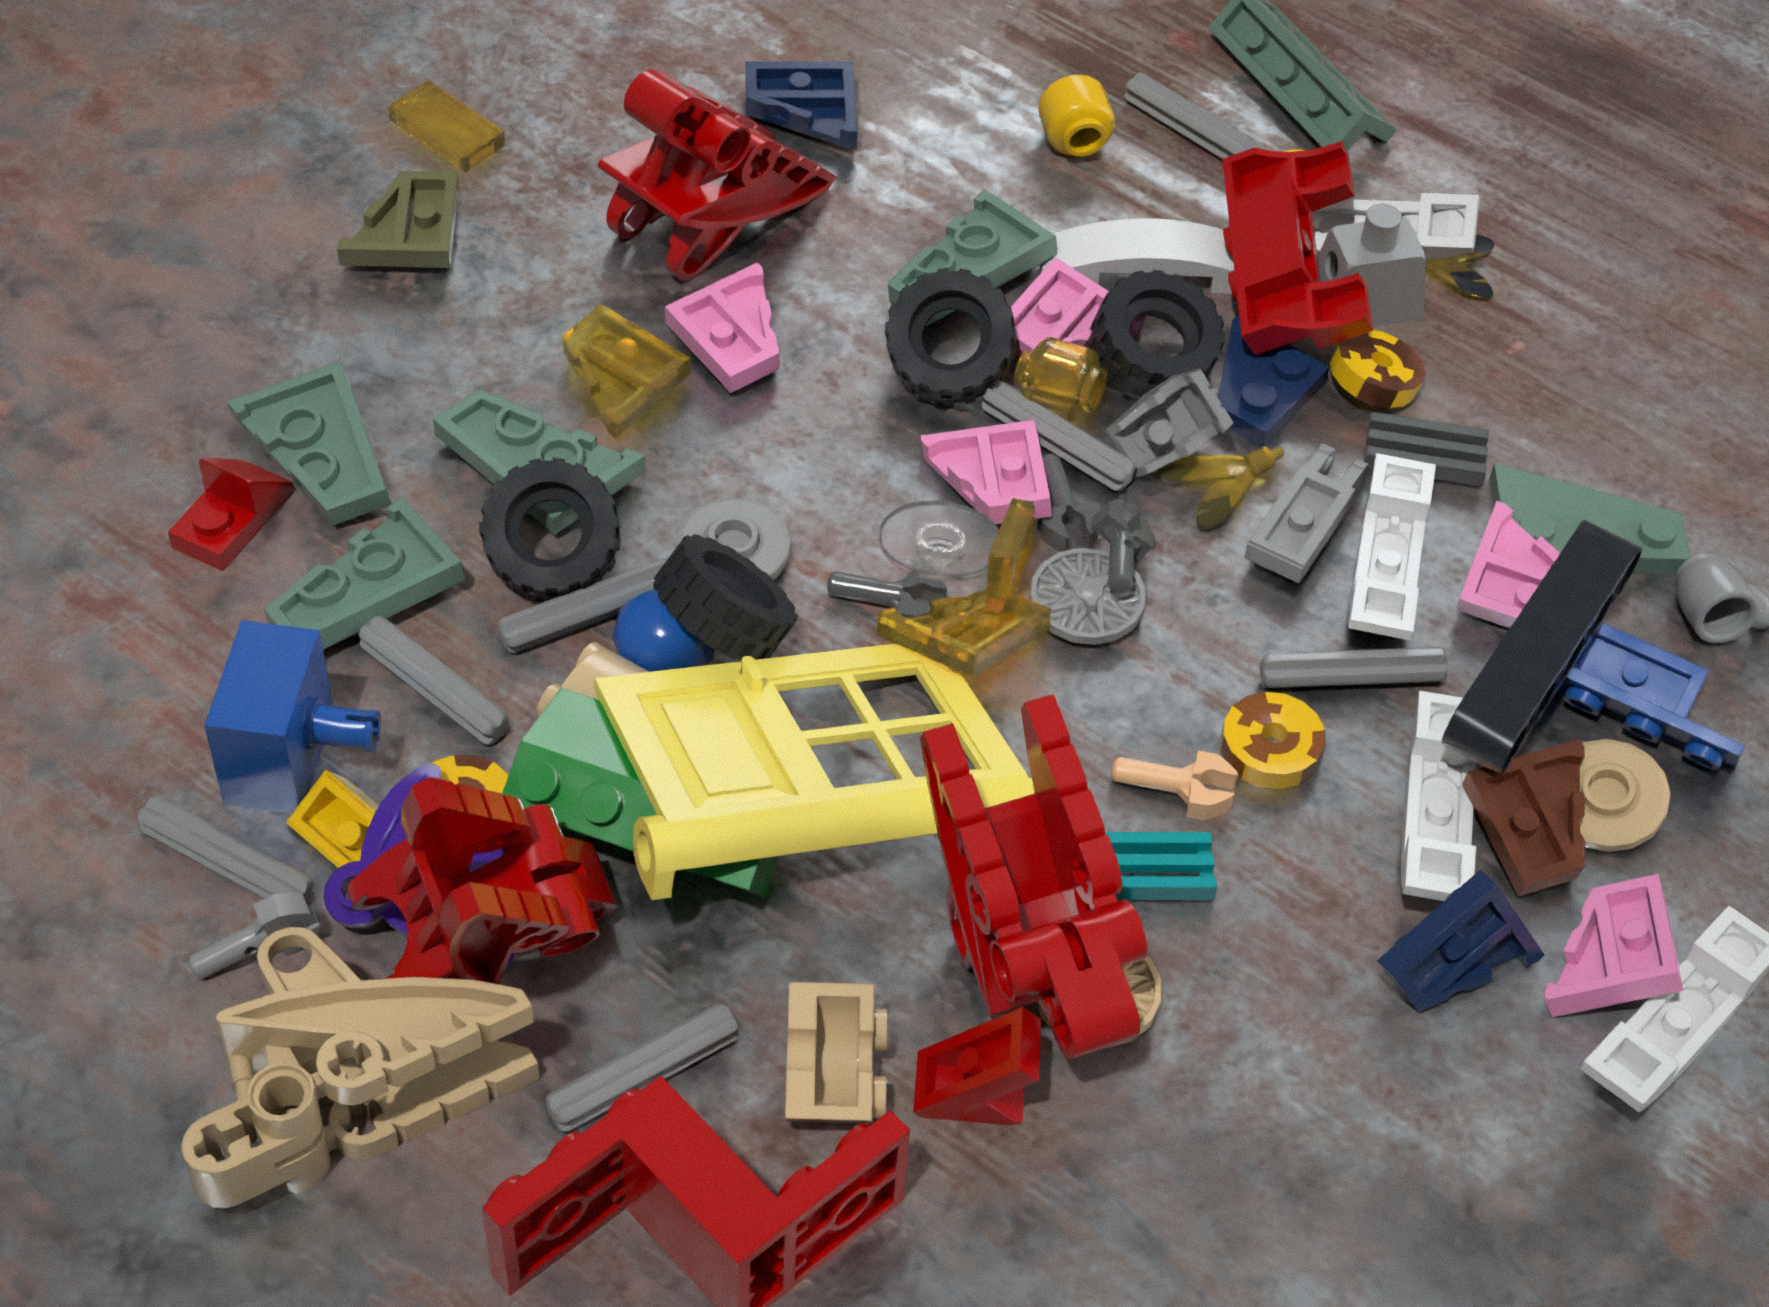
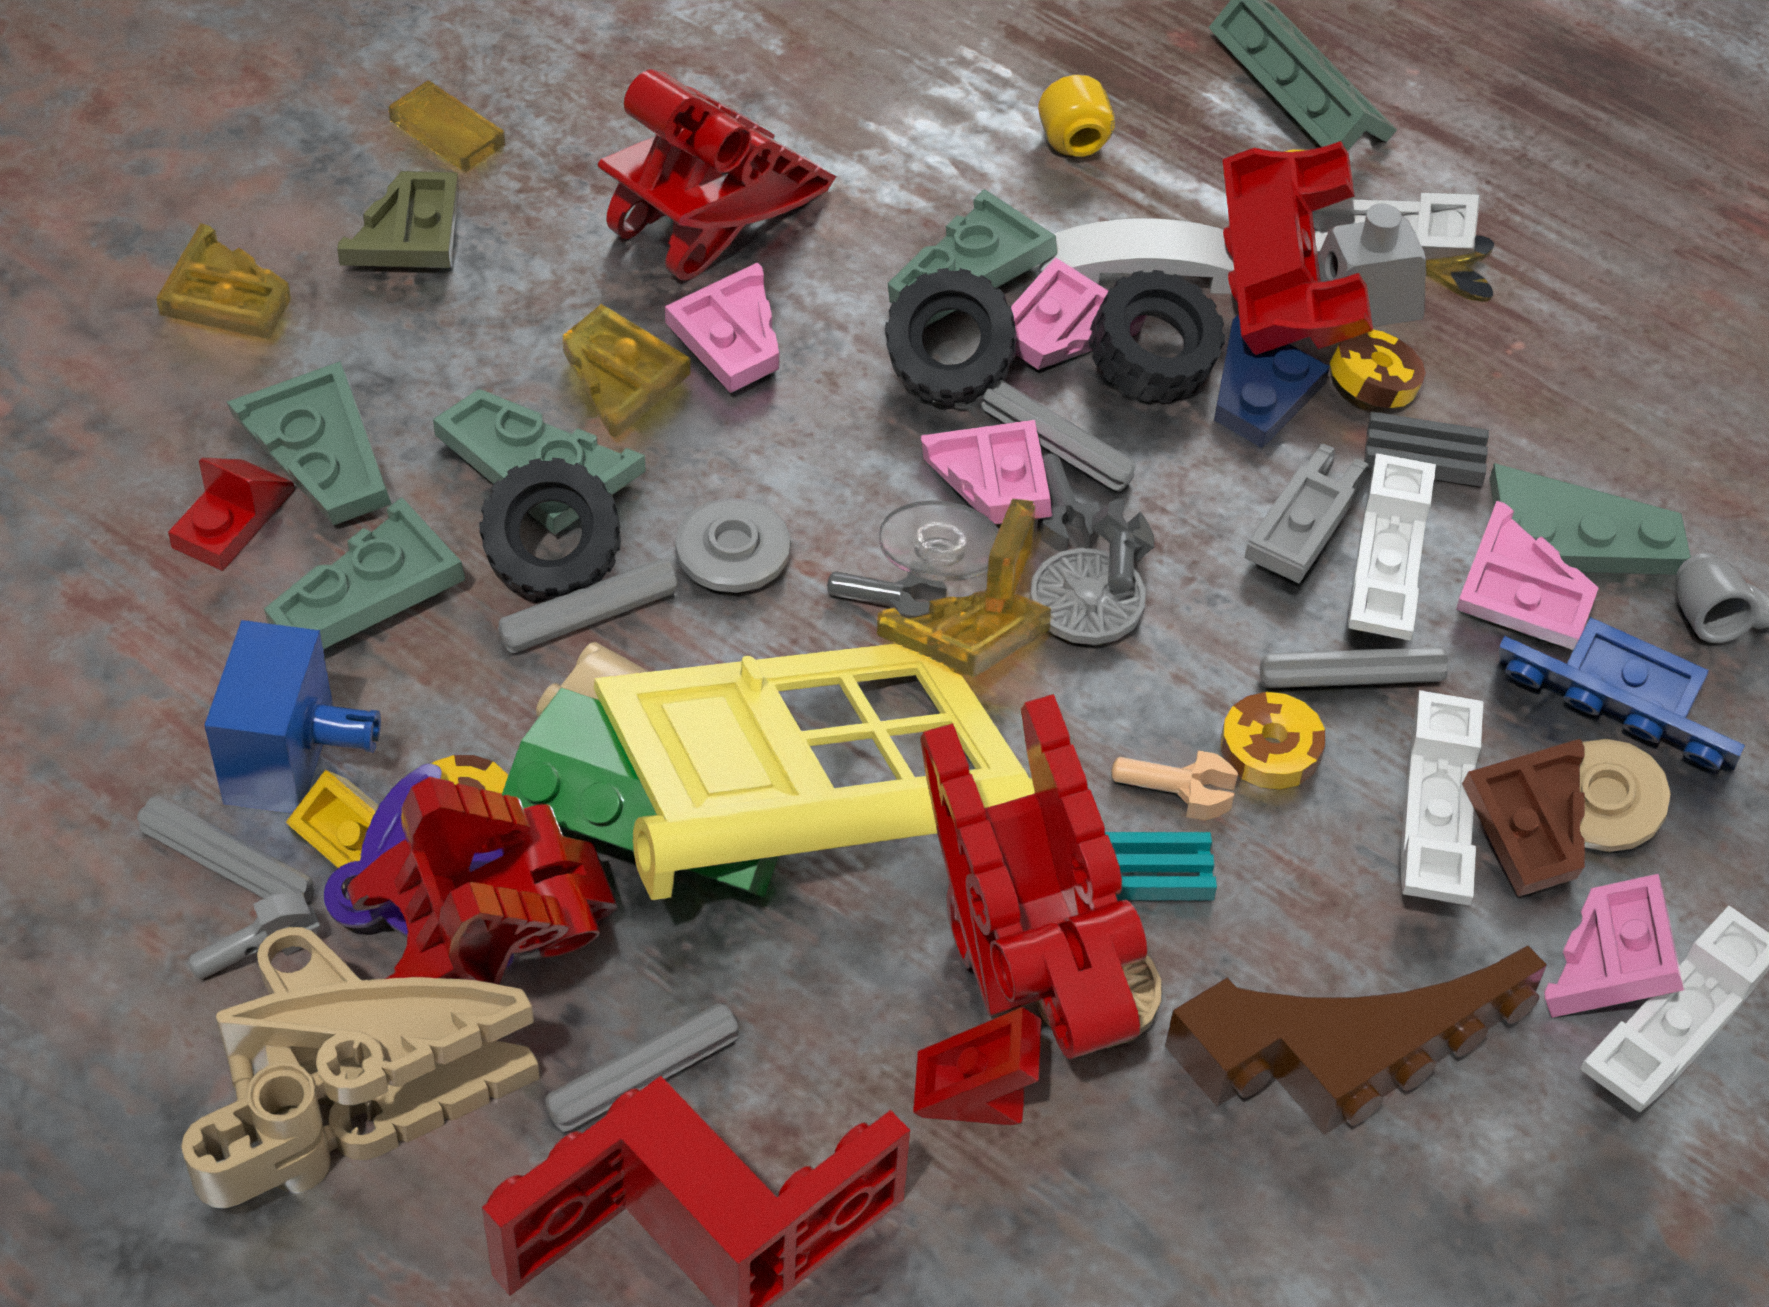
(223, 288): none -> clear yellow wing
(434, 680): light grey axle -> none
(655, 638): blue hair -> none
(724, 599): black tyre -> none
(805, 97): dark blue wing -> none
(831, 1053): tan cylinder -> none
(1062, 377): clear yellow head -> none
(1169, 422): light grey hand -> none
(1186, 117): light grey axle -> none
(1227, 473): clear yellow piece -> none
(1344, 1051): none -> reddish brown arch
(1459, 945): dark blue wing -> none
(1541, 647): black beam -> none

